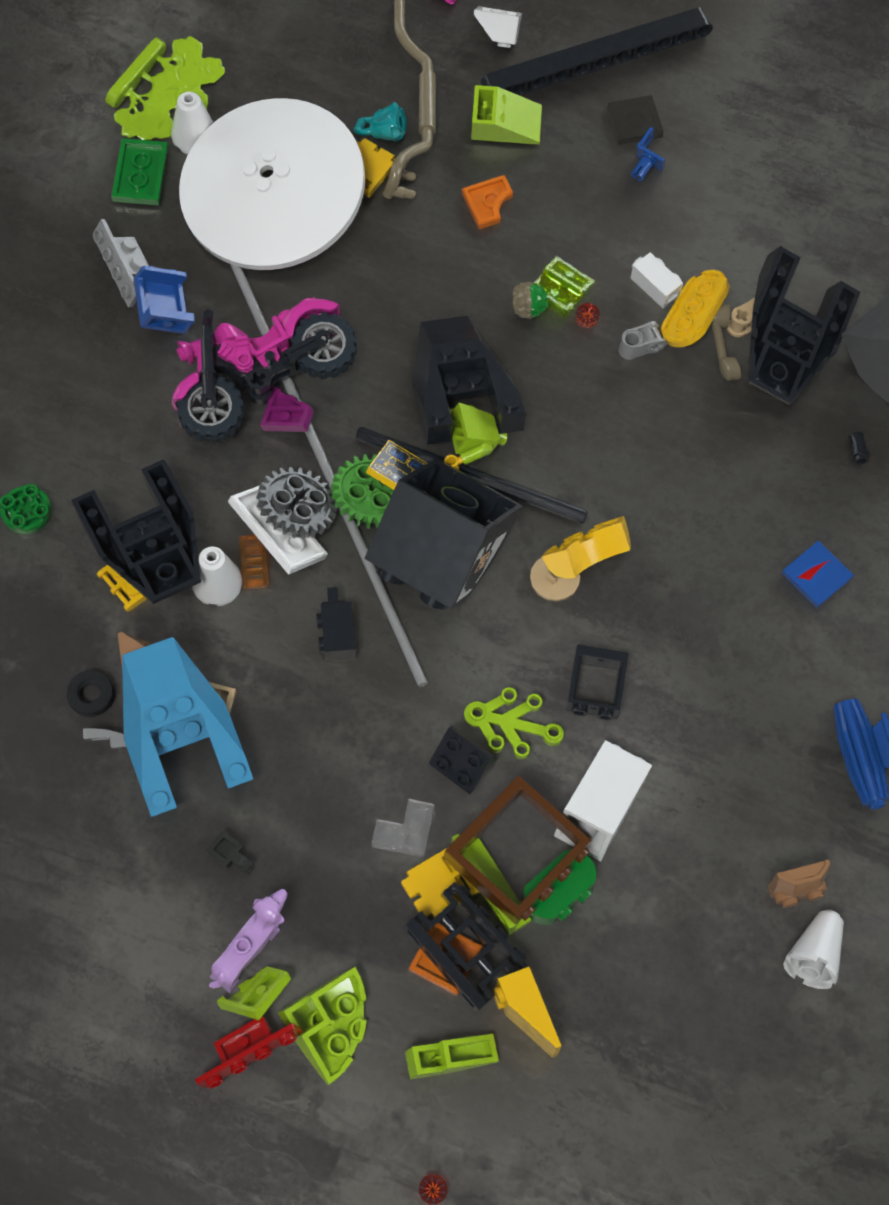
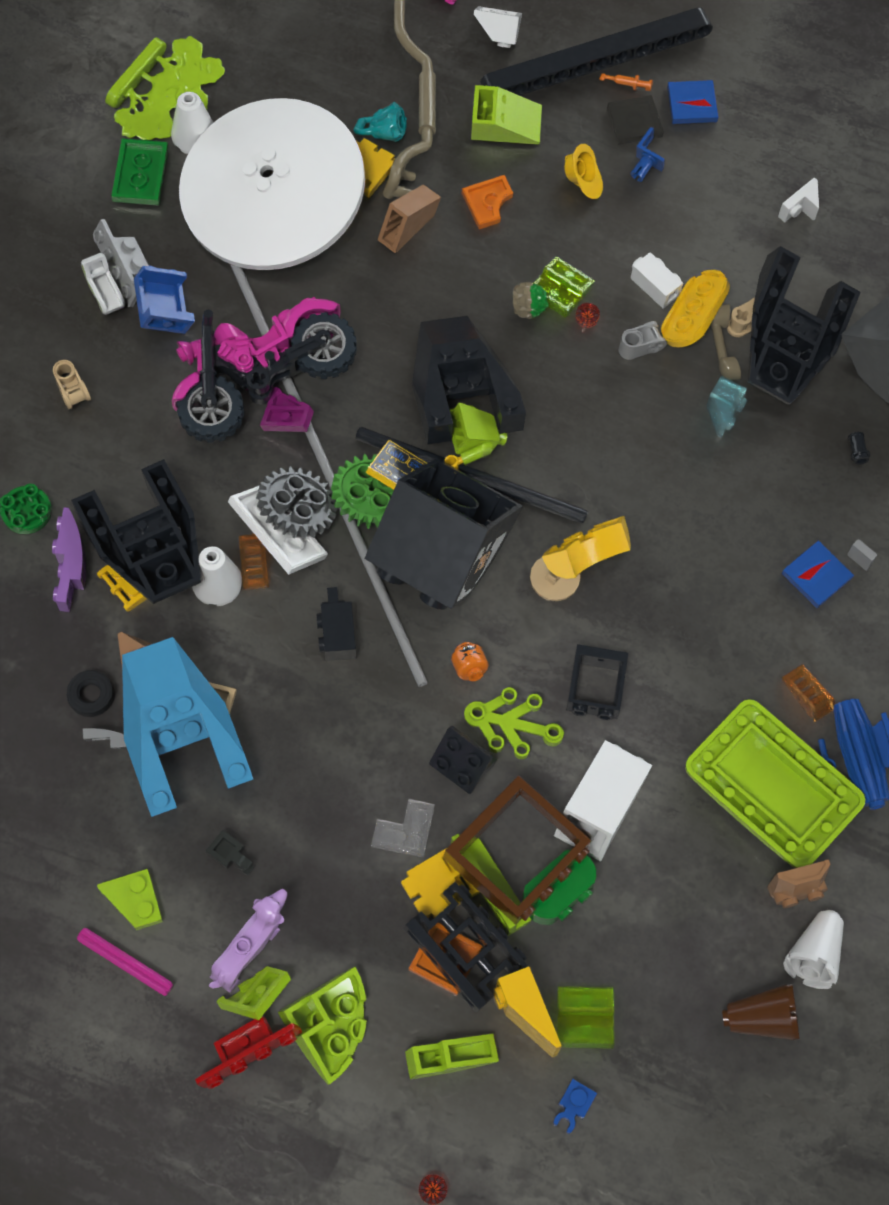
(71, 387): none -> tan piece
(71, 559): none -> medium lavender slope
(102, 283): none -> white animal
(125, 961): none -> dark pink axle
(134, 898): none -> lime wing
(407, 217): none -> medium nougat slope
(469, 661): none -> orange head
(576, 1103): none -> blue plate
(583, 171): none -> yellow piece
(585, 1017): none -> clear neon green slope
(628, 81): none -> orange piece
(692, 102): none -> blue tile
(723, 404): none -> clear light blue slope
(765, 1014): none -> reddish brown cone
(775, 784): none -> lime wedge
(803, 200): none -> white slope
(819, 705): none -> clear orange slope
(823, 751): none -> blue hand
(862, 554): none -> light grey tile

